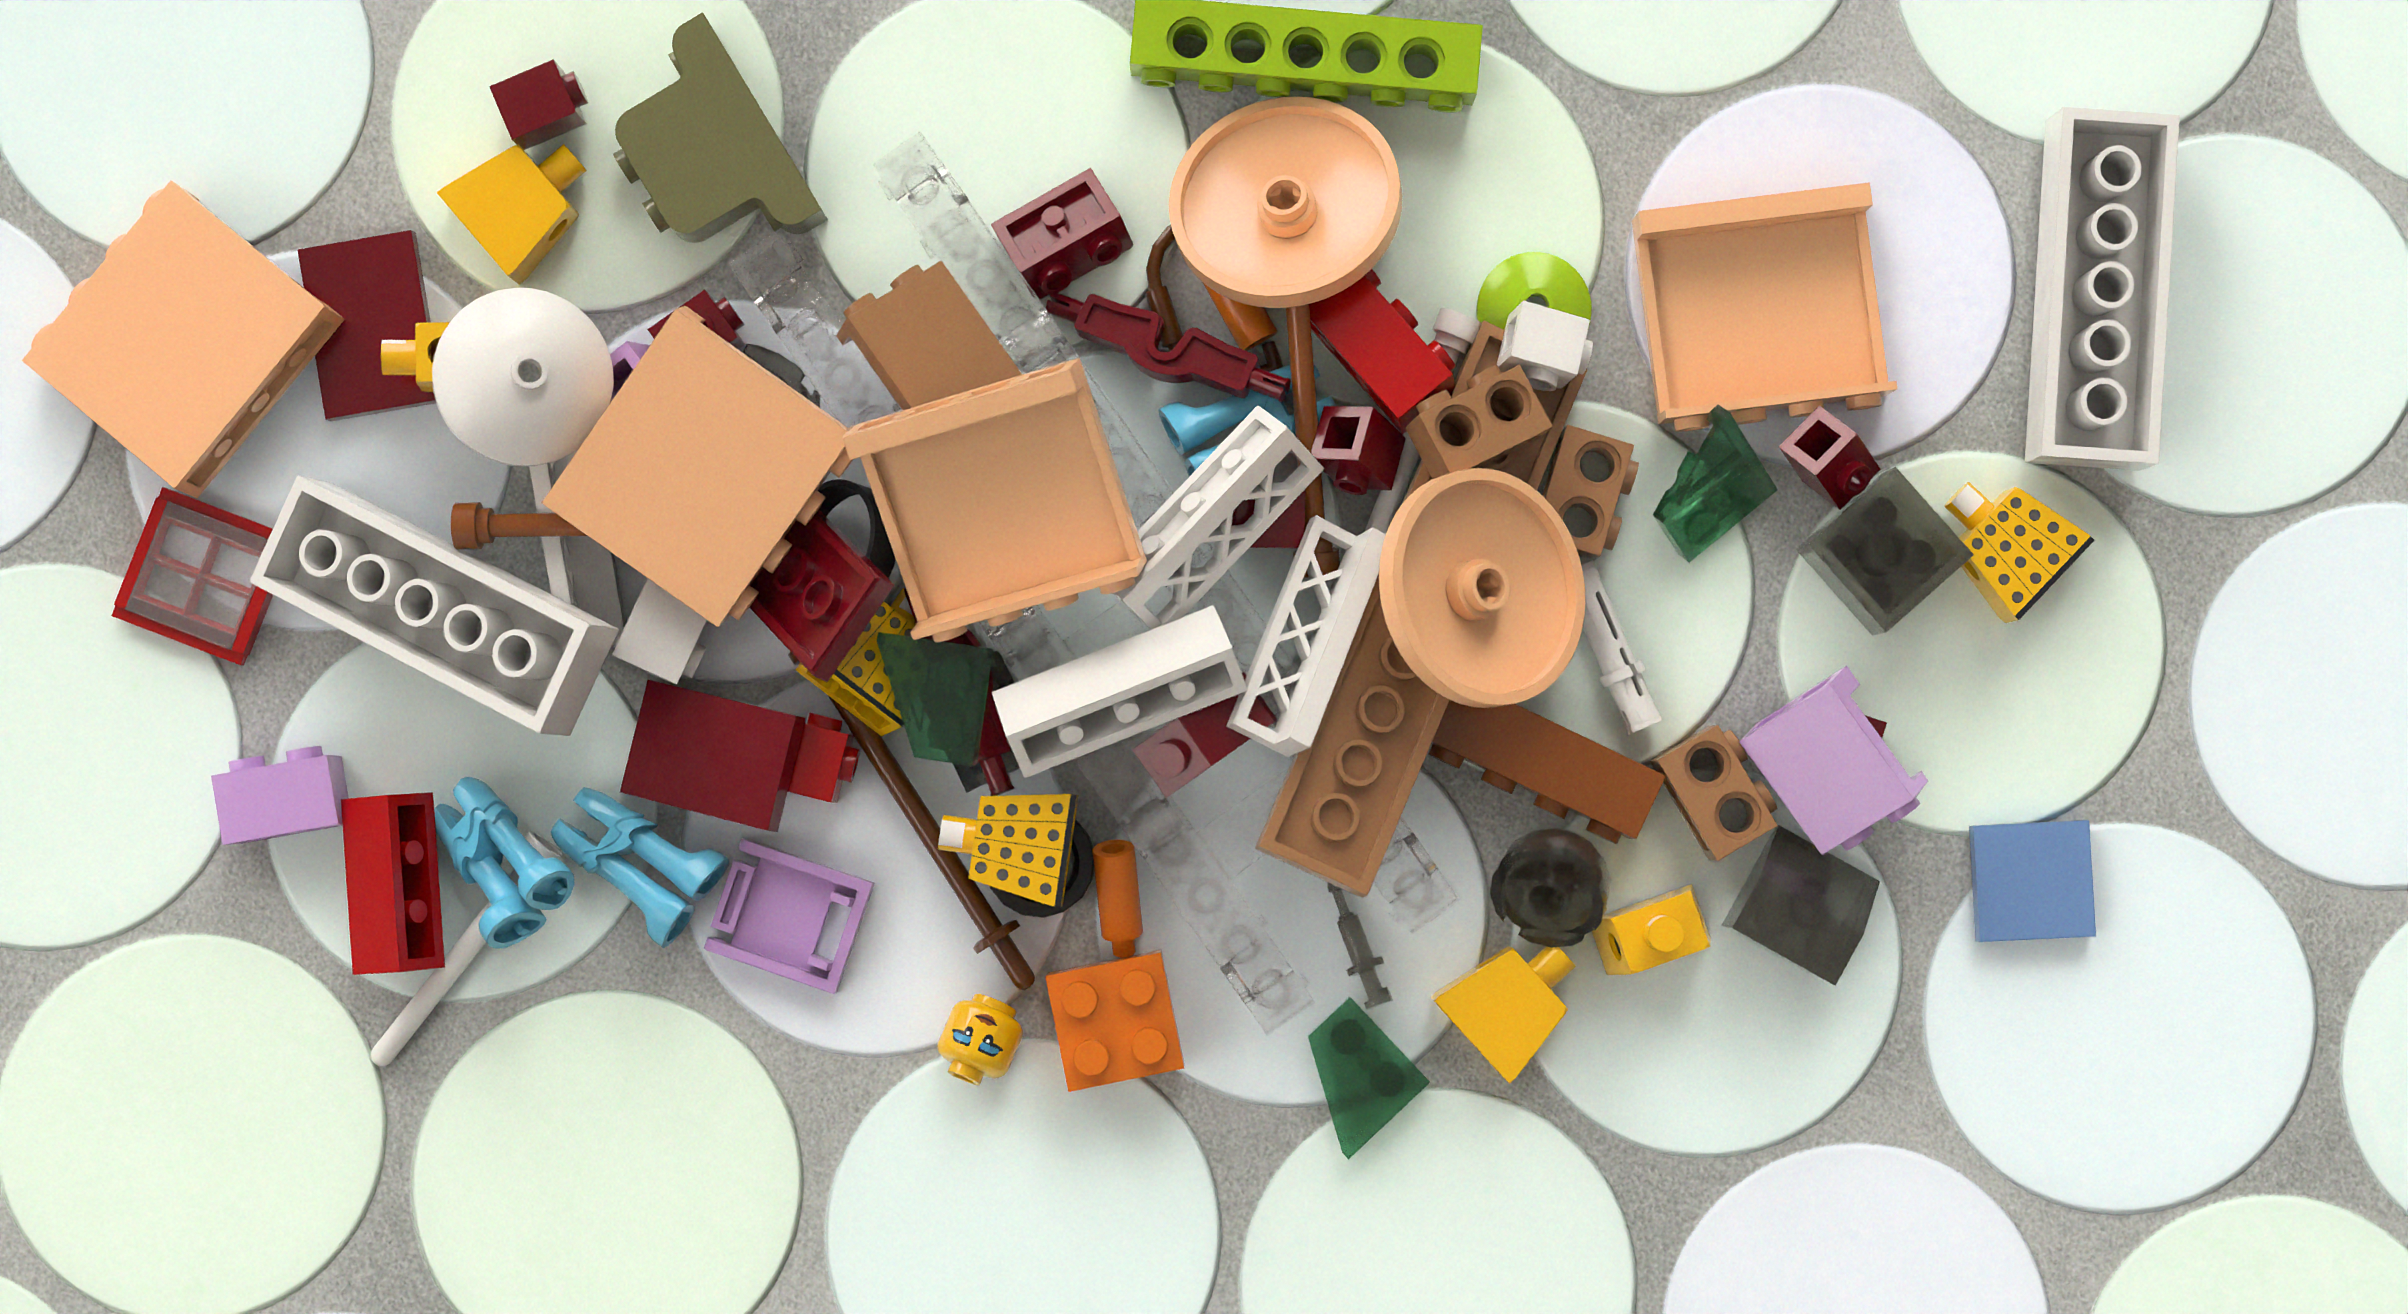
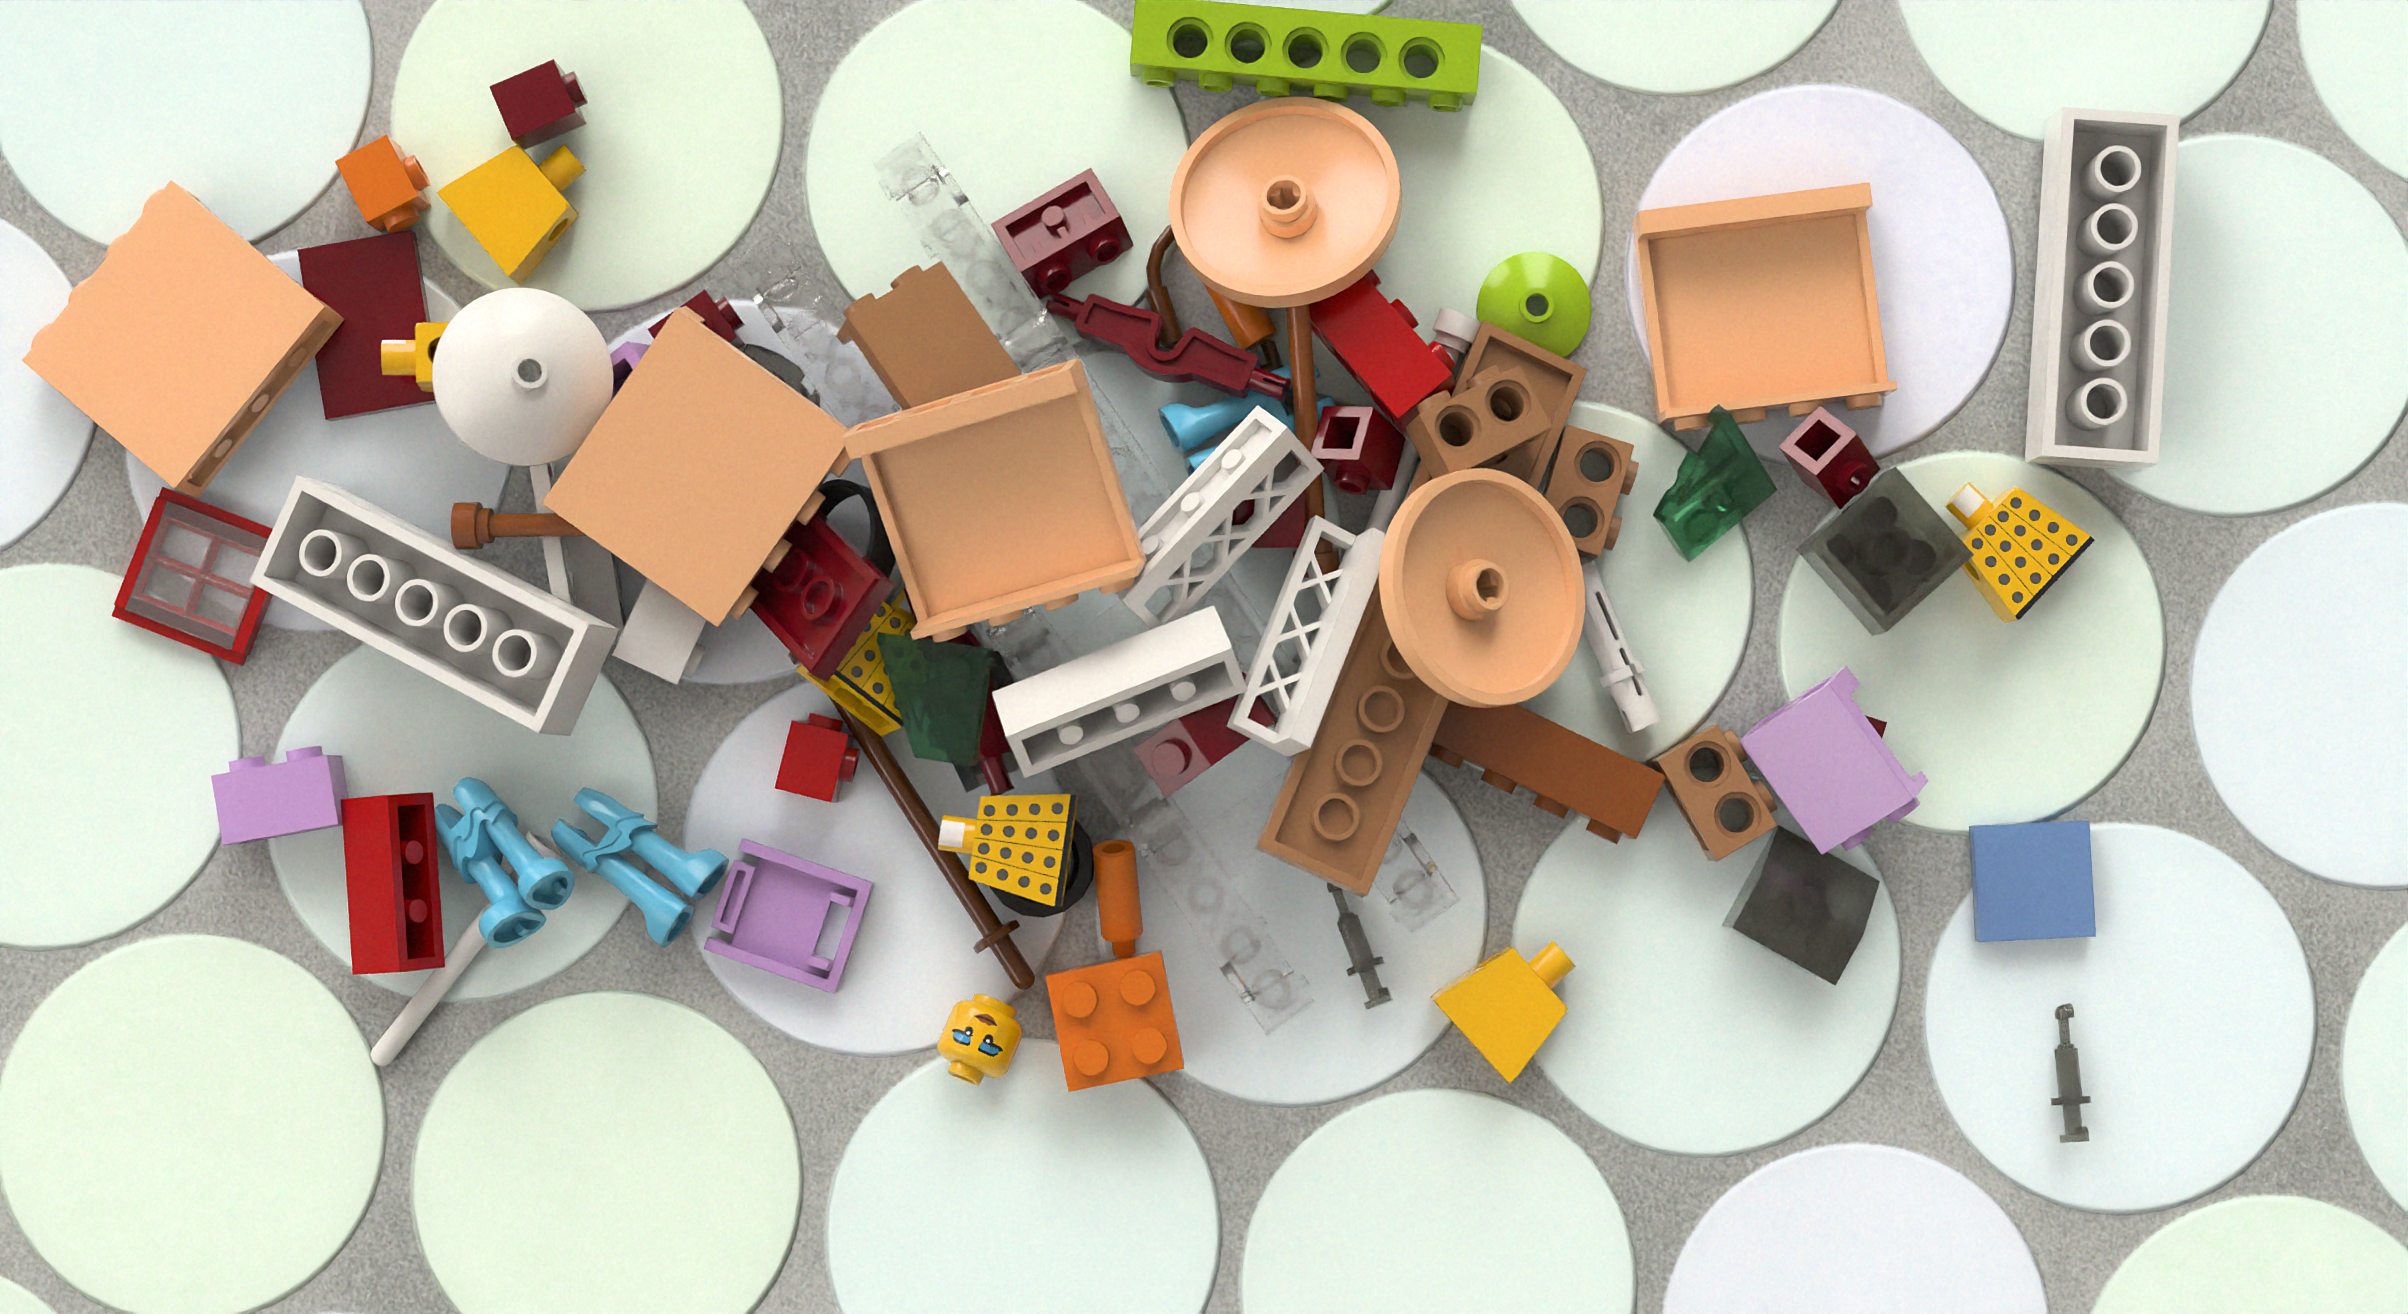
(386, 184): none -> orange brick
(710, 148): olive brick -> none
(712, 755): dark red tile -> none
(1361, 1074): clear green wing -> none
(1546, 345): white brick -> none
(1552, 887): clear smoke cylinder -> none
(1652, 932): yellow torso -> none
(2069, 1080): none -> clear smoke piece

